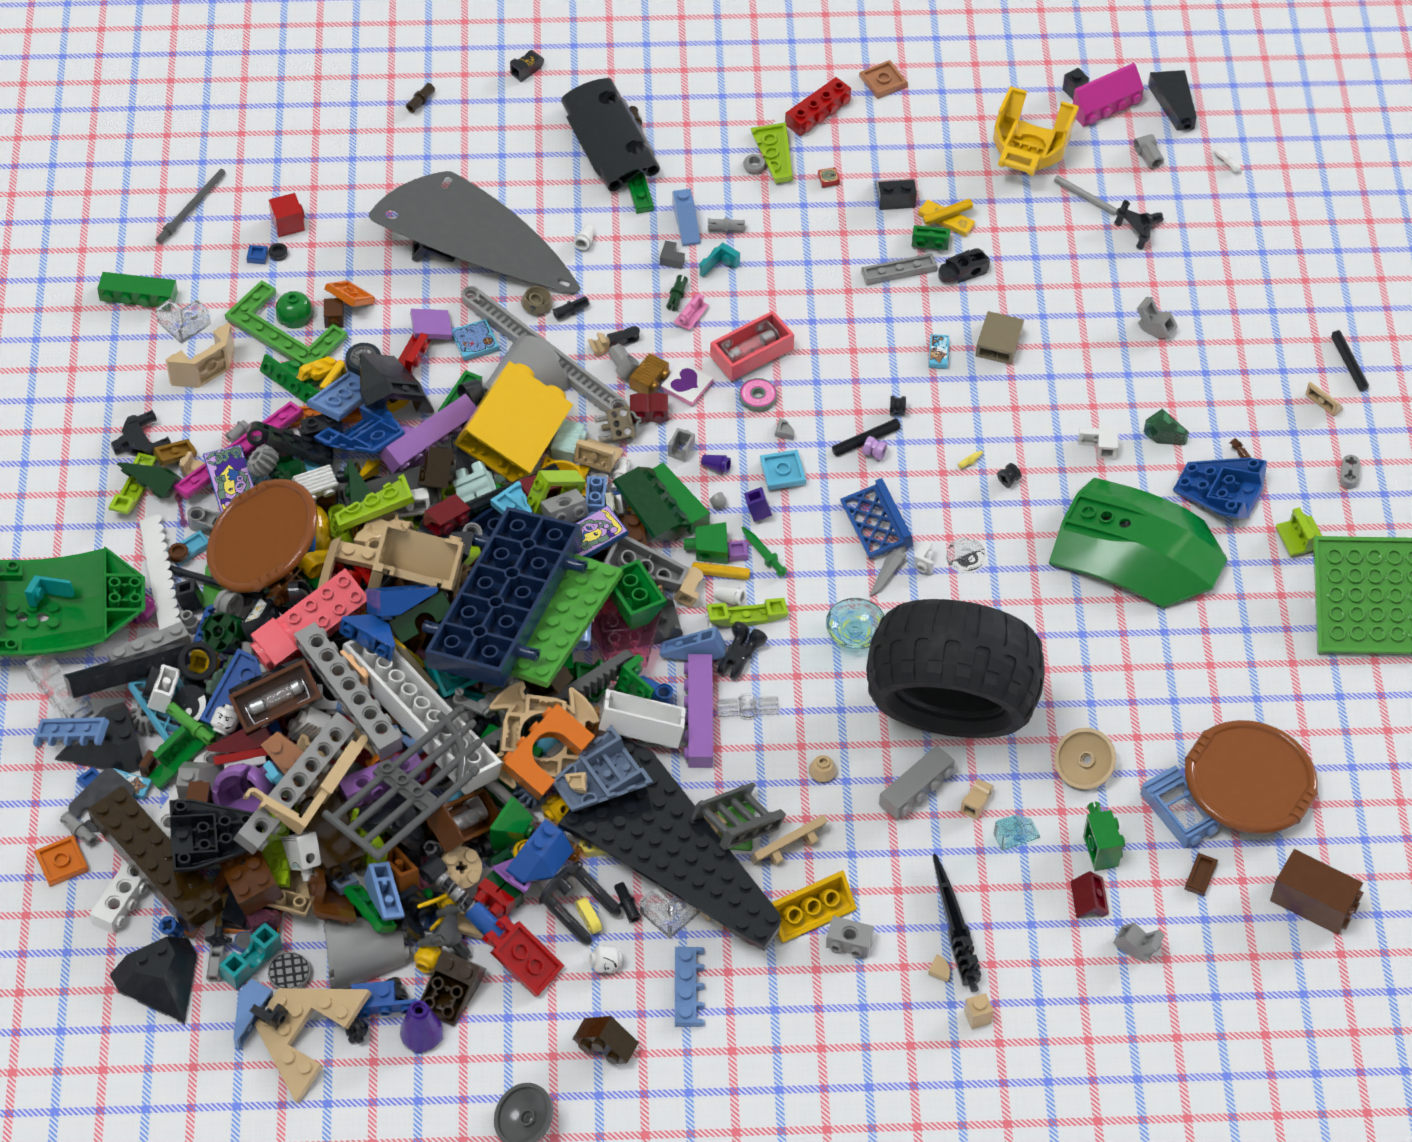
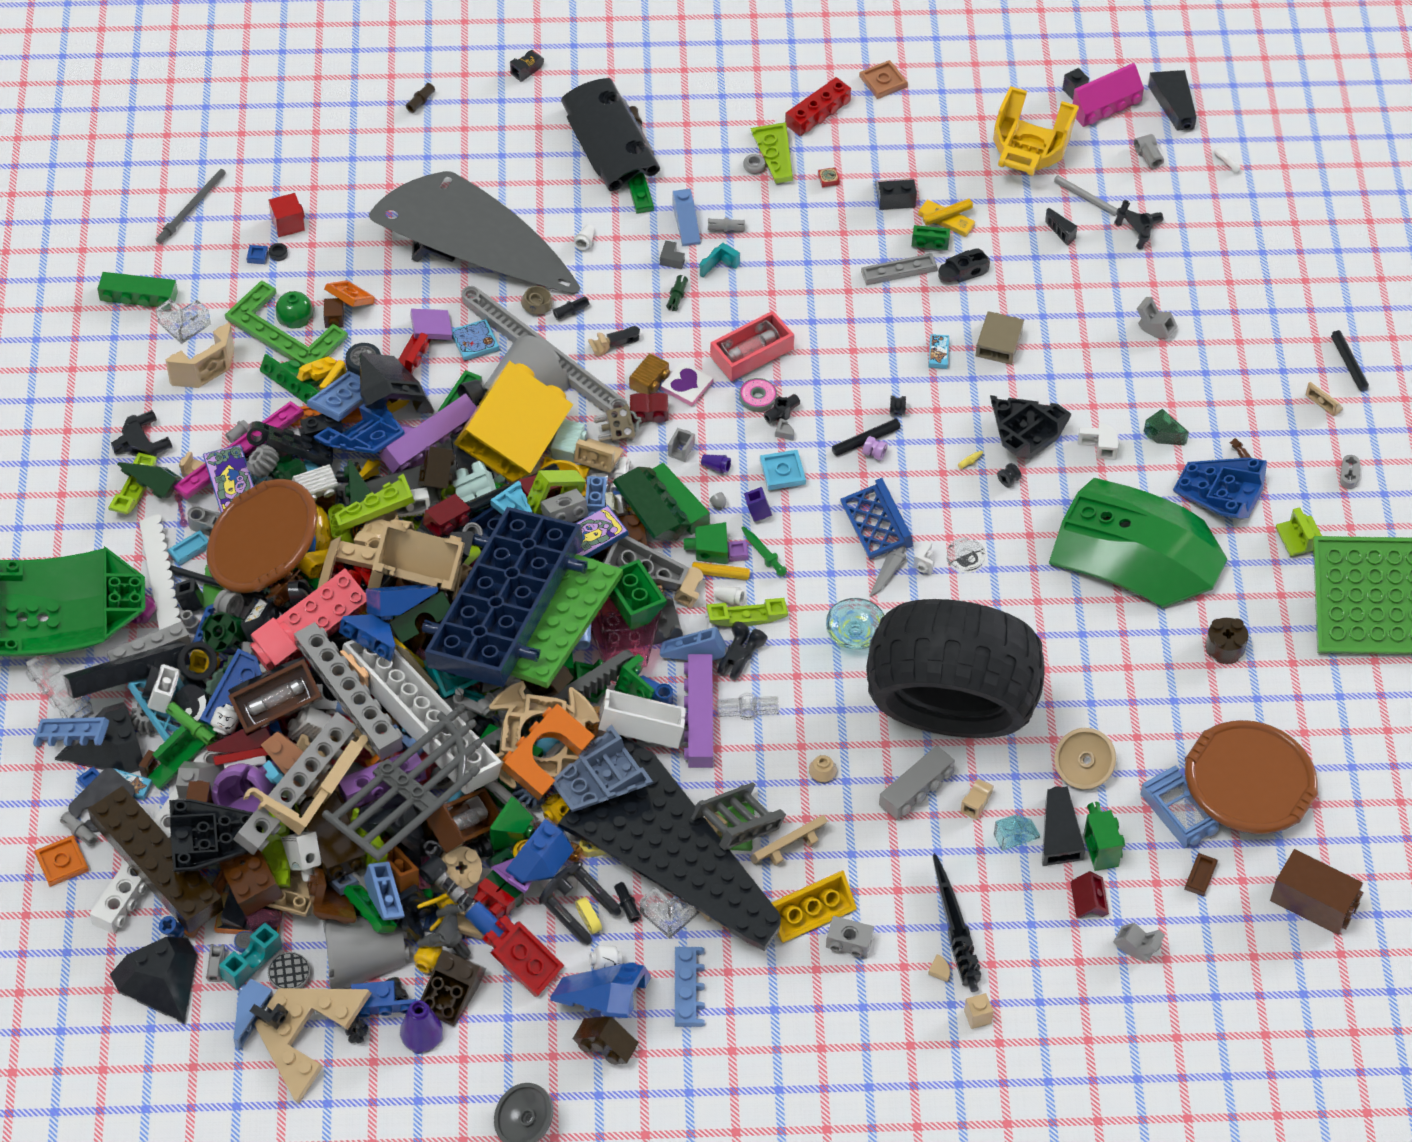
(45, 585): teal bracket -> none
(173, 452): pearl gold plate -> none
(178, 552): reddish brown tile -> none
(218, 937): black plant -> none
(577, 782): tan tile -> none
(603, 989): none -> blue wedge
(624, 362): light grey piece -> none
(692, 312): bright pink hinge -> none
(782, 408): none -> black axle
(1027, 425): none -> black wedge
(1061, 226): none -> black slope
(1061, 830): none -> black slope
(1226, 640): none -> dark brown brick

